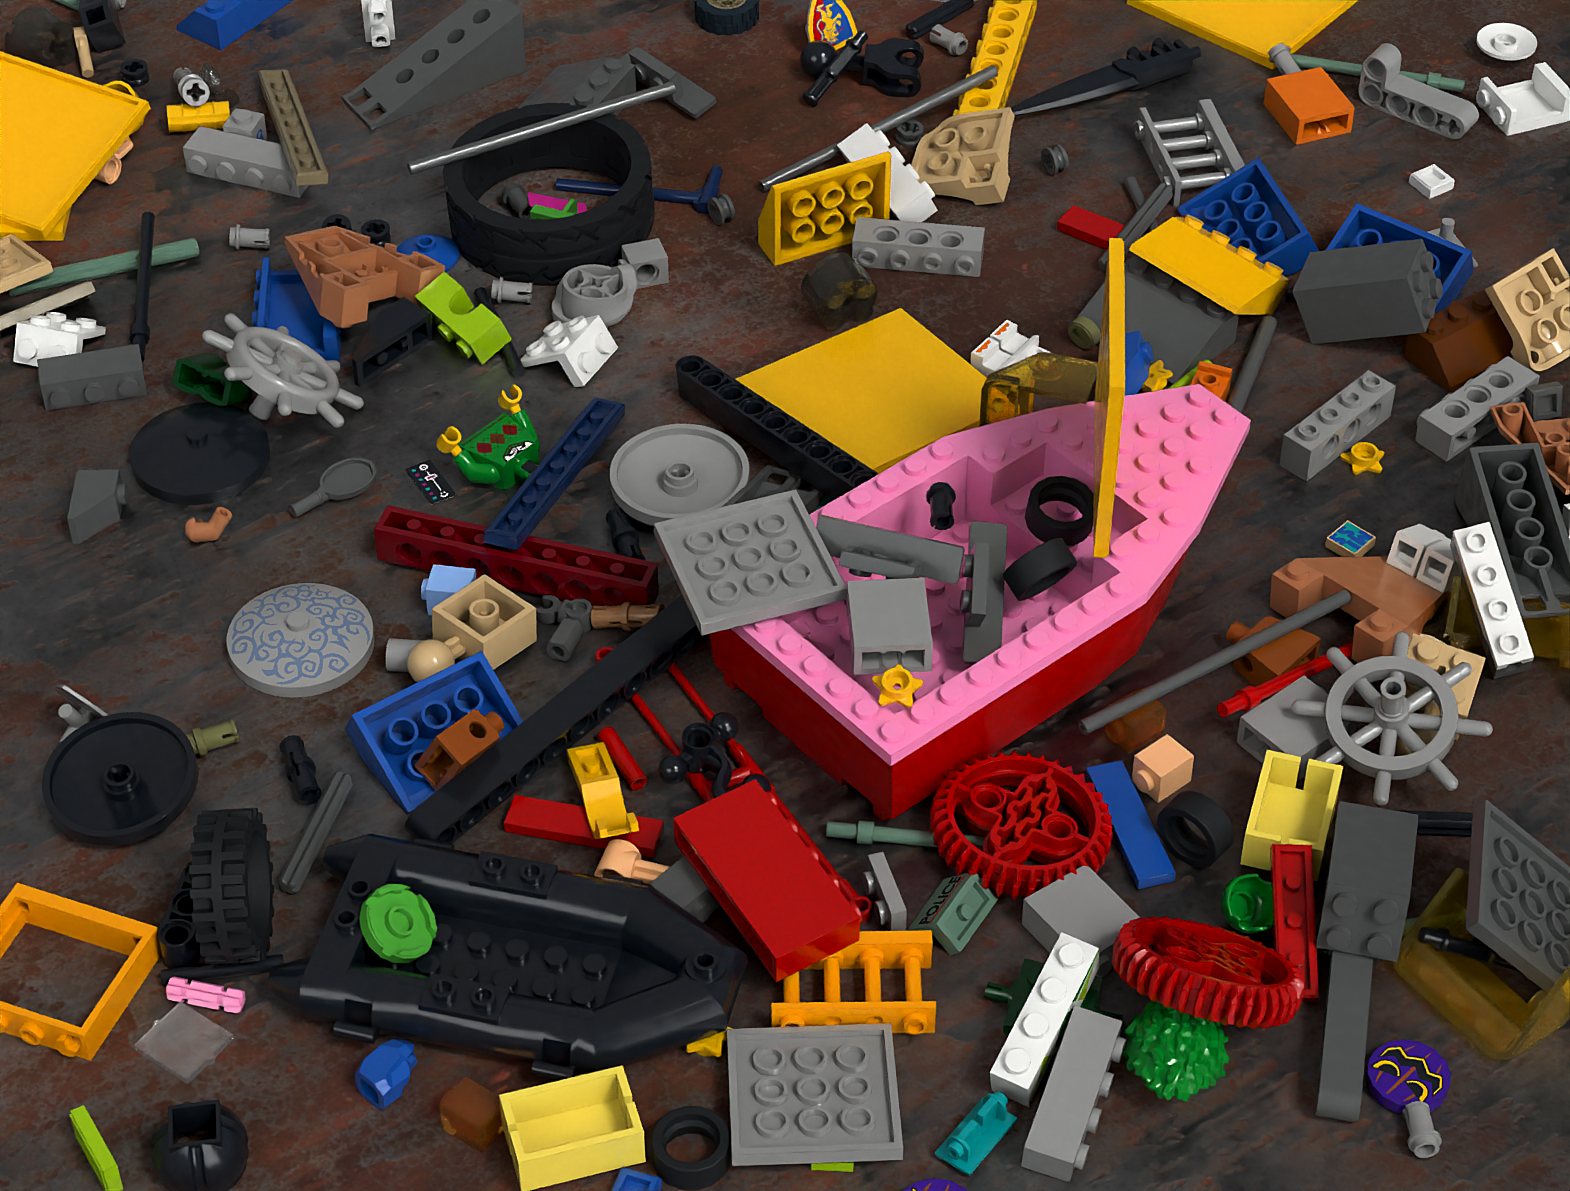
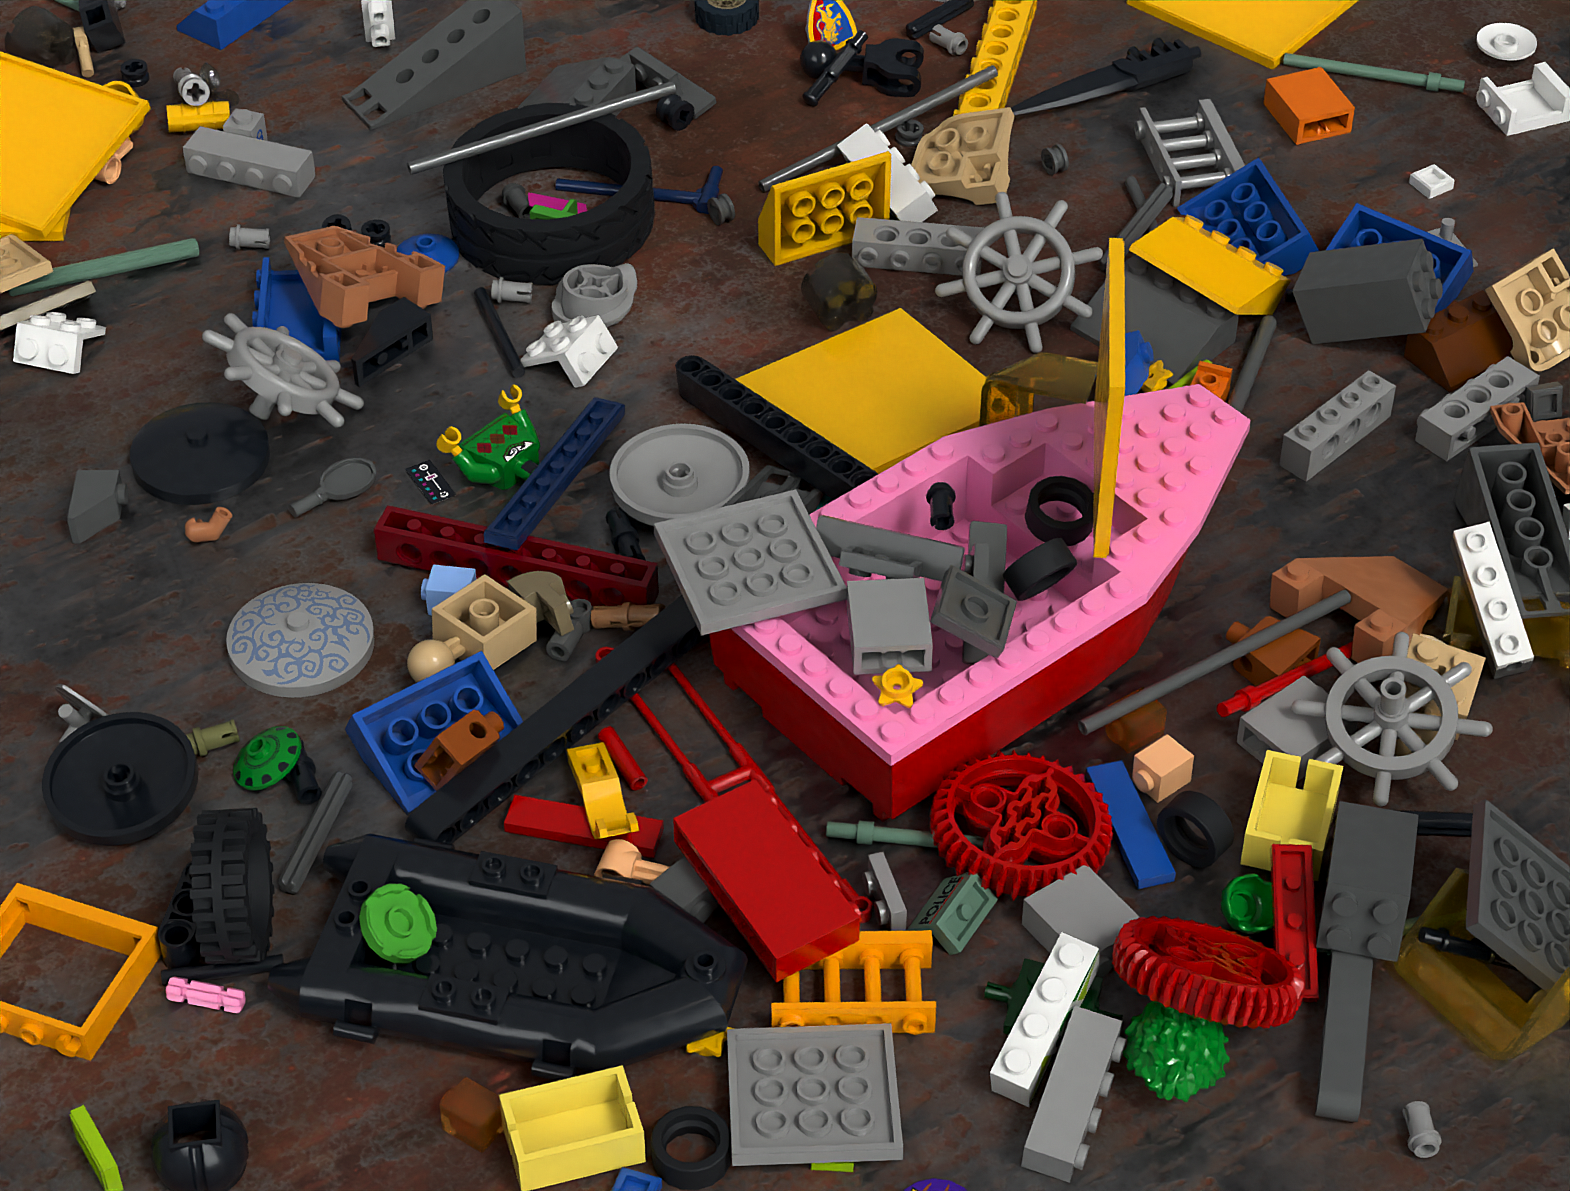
(92, 377): dark grey brick -> none
(140, 330): black bar -> none
(184, 1042): clear piece -> none
(205, 375): dark green brick -> none
(267, 758): none -> green dish
(292, 127): dark tan tile -> none
(386, 1072): blue rock -> none
(397, 654): light grey beam -> none
(475, 333): lime arch -> none
(547, 595): none -> dark tan brick
(648, 261): light grey brick -> none
(675, 111): none -> black wheel
(702, 755): black piece -> none
(973, 611): none -> dark grey tile
(977, 1133): teal hinge -> none
(1004, 349): white hips -> none
(1018, 272): none -> light grey piece
(1084, 332): olive tile -> none
(1089, 226): red tile -> none
(1283, 60): light grey pin -> none
(1350, 540): tile -> none
(1363, 458): yellow plate -> none
(1407, 1073): dark purple tile -> none
(1411, 100): light grey beam -> none
(1424, 554): white hips -> none

